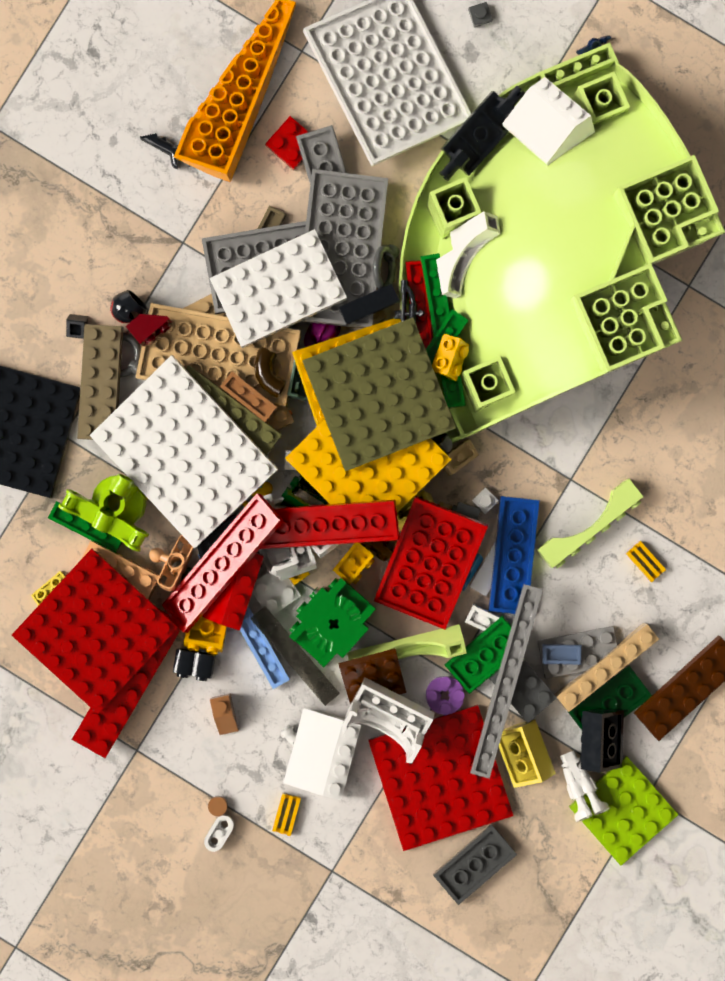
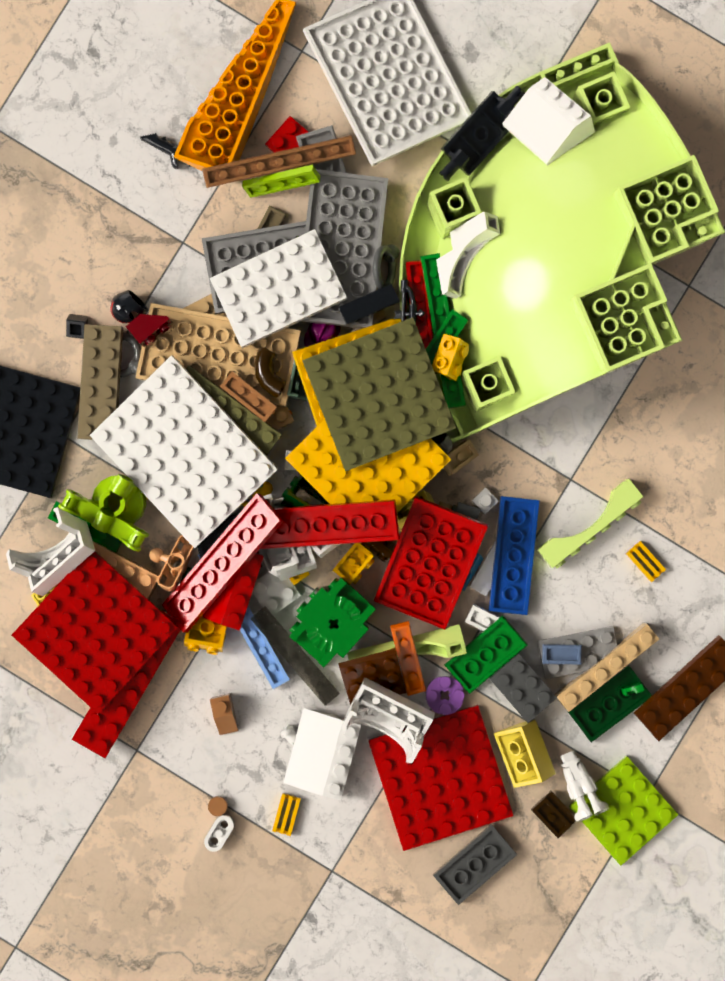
(50, 566): none -> white piece
(193, 663): black brick -> none
(278, 161): none -> medium nougat tile
(281, 181): none -> lime plate
(408, 658): none -> orange tile
(480, 14): dark grey plate -> none
(506, 681): light grey plate -> none
(554, 814): none -> dark brown plate
(593, 43): dark blue piece -> none
(602, 739): black slope -> none
(634, 688): none -> green tile

